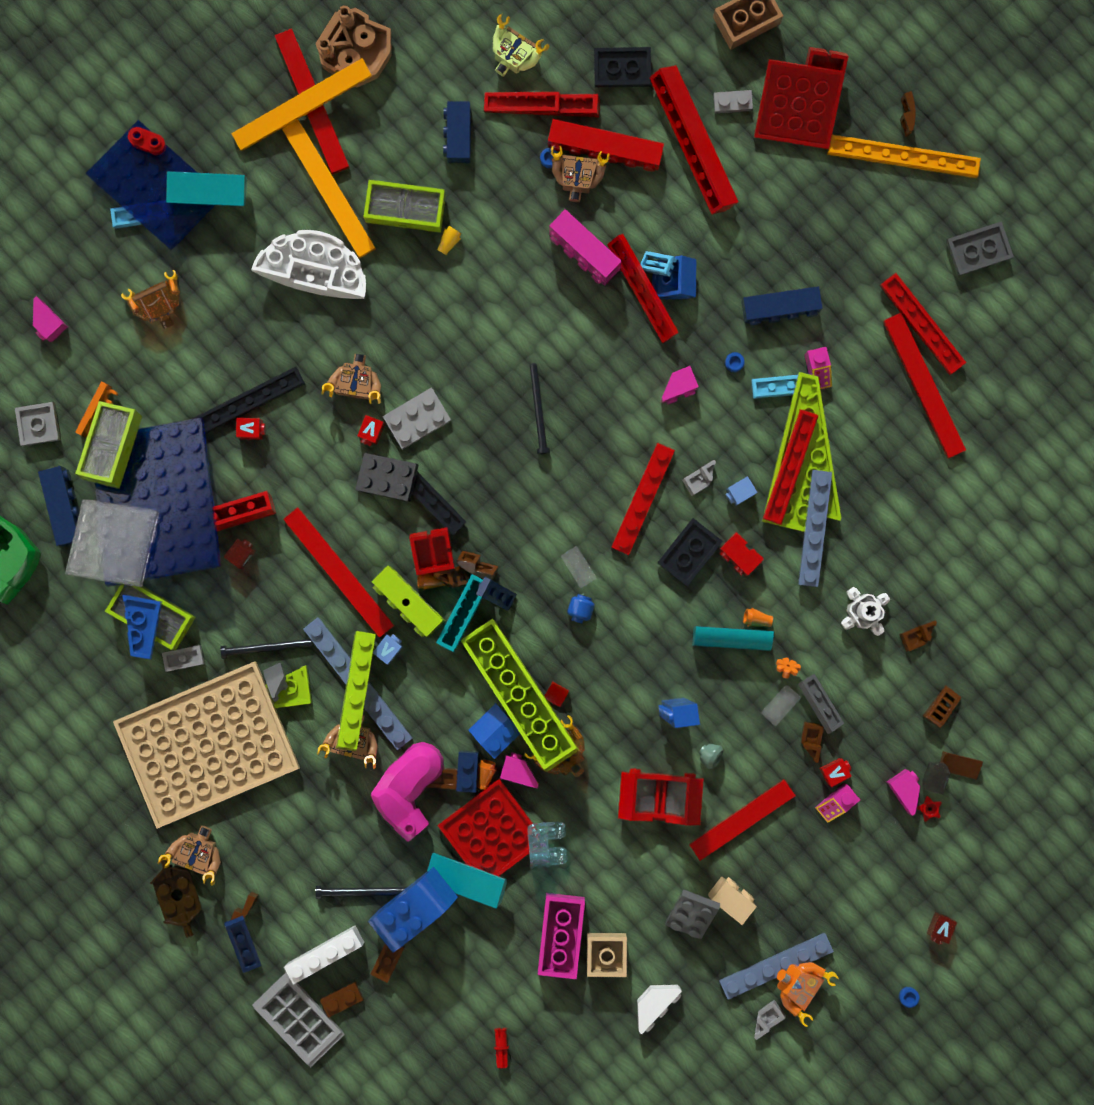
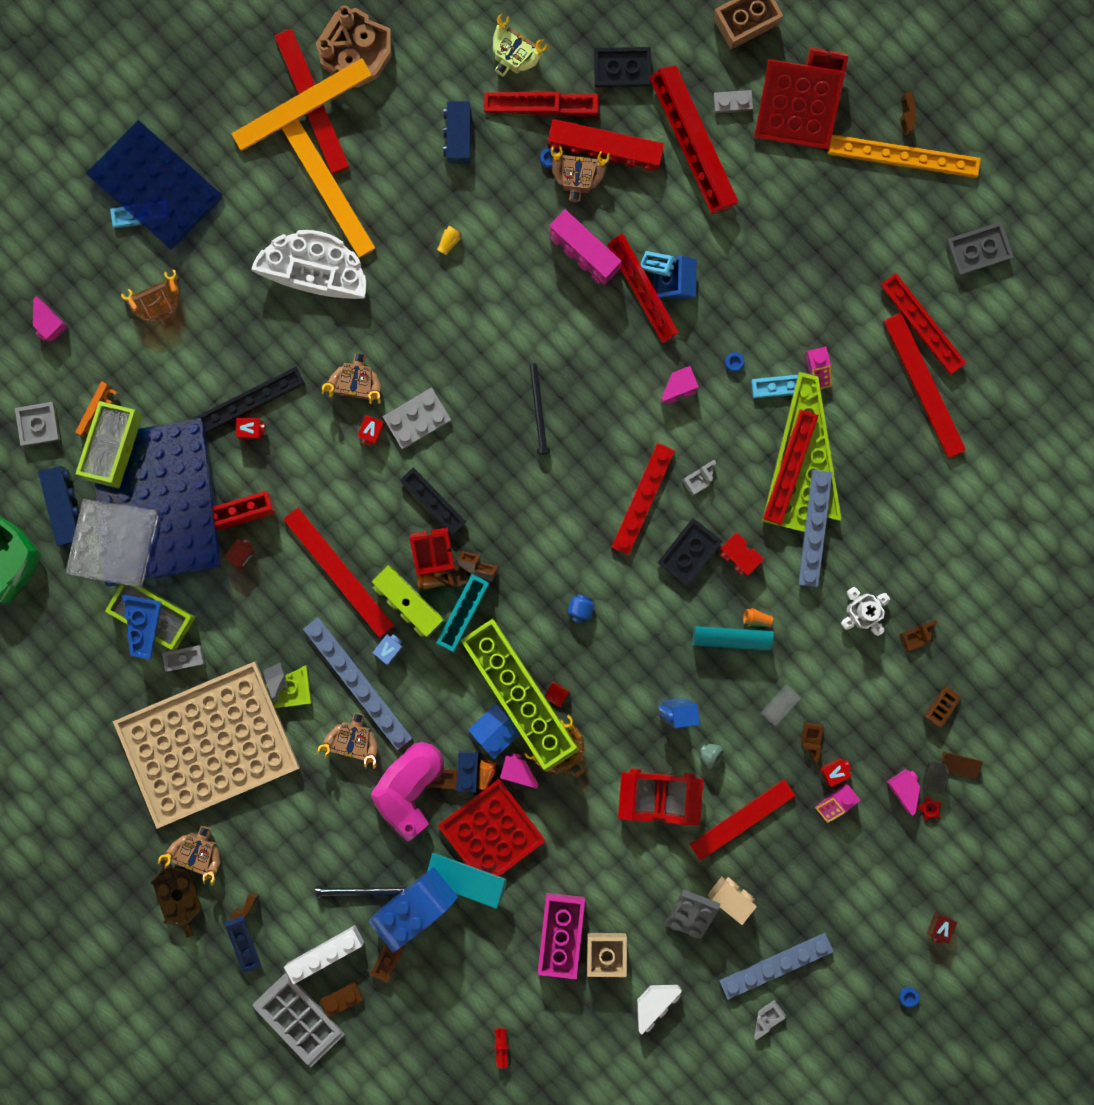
(145, 141): red plate -> none
(206, 188): teal brick -> none
(225, 652): black bar -> none
(355, 691): lime brick -> none
(387, 477): black plate -> none
(404, 206): brick -> none
(496, 593): dark blue plate -> none
(539, 848): clear light blue piece -> none
(578, 567): clear plate -> none
(740, 491): medium blue brick -> none
(782, 305): dark blue brick -> none
(787, 667): orange plant -> none
(800, 985): orange torso -> none
(821, 703): dark grey plate -> none

